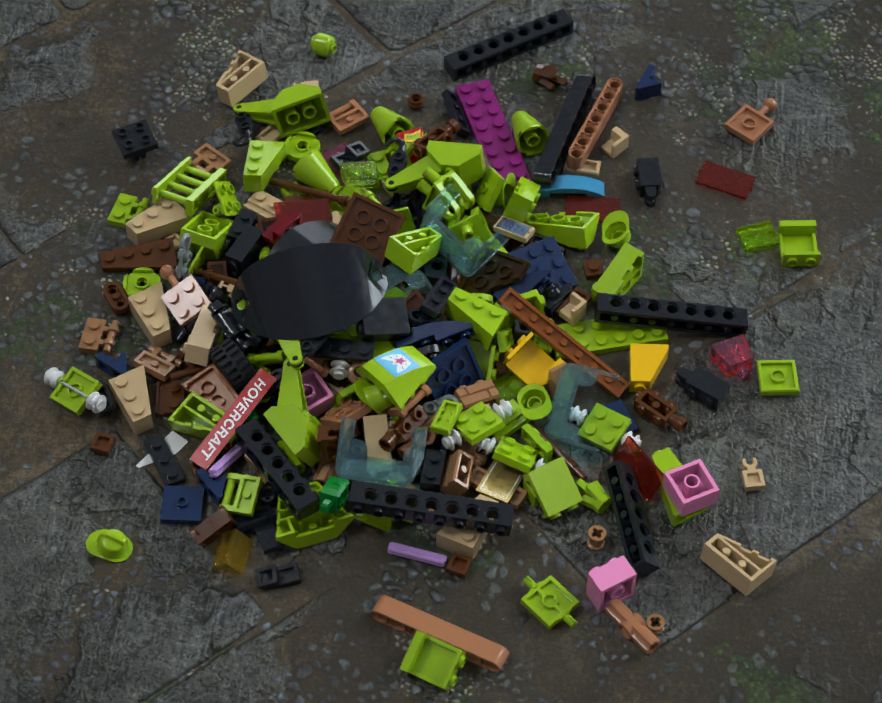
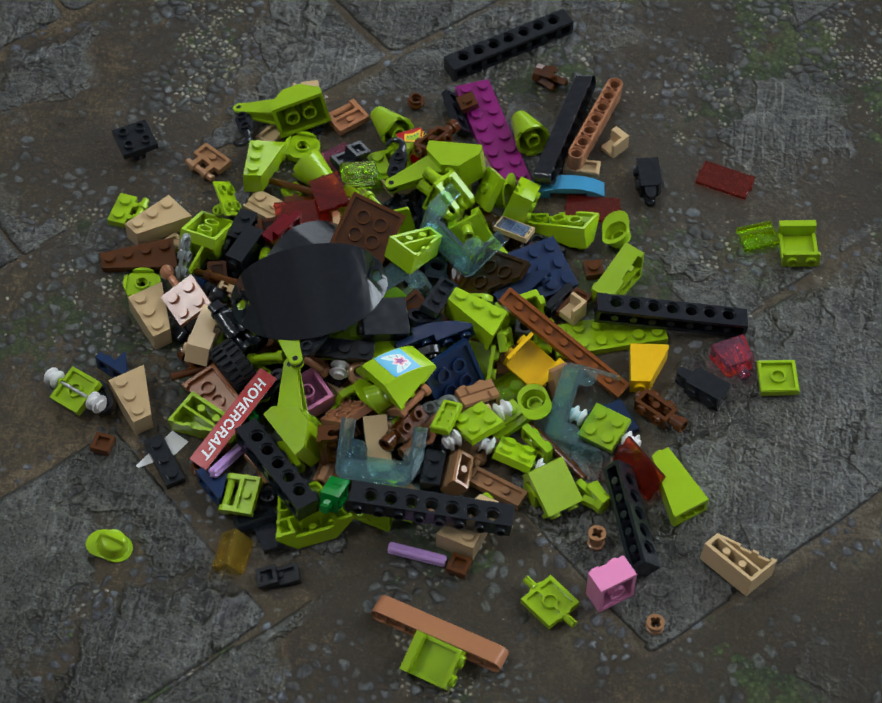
(93, 334): medium nougat plate -> none
(116, 299): reddish brown plate -> none
(158, 362): medium nougat plate -> none
(168, 397): reddish brown plate -> none
(182, 504): dark blue plate -> none
(197, 197): lime fence -> none
(213, 527): reddish brown hinge -> none
(241, 78): tan wedge -> none
(323, 44): lime head -> none
(328, 192): none -> clear red piece
(467, 102): none -> reddish brown plate
(500, 481): pearl gold sticker -> none
(551, 290): black plate -> none
(632, 626): nougat piece -> none
(648, 85): dark blue slope -> none
(690, 487): bright pink brick -> none
(750, 123): nougat plate -> none
(752, 477): tan plate -> none

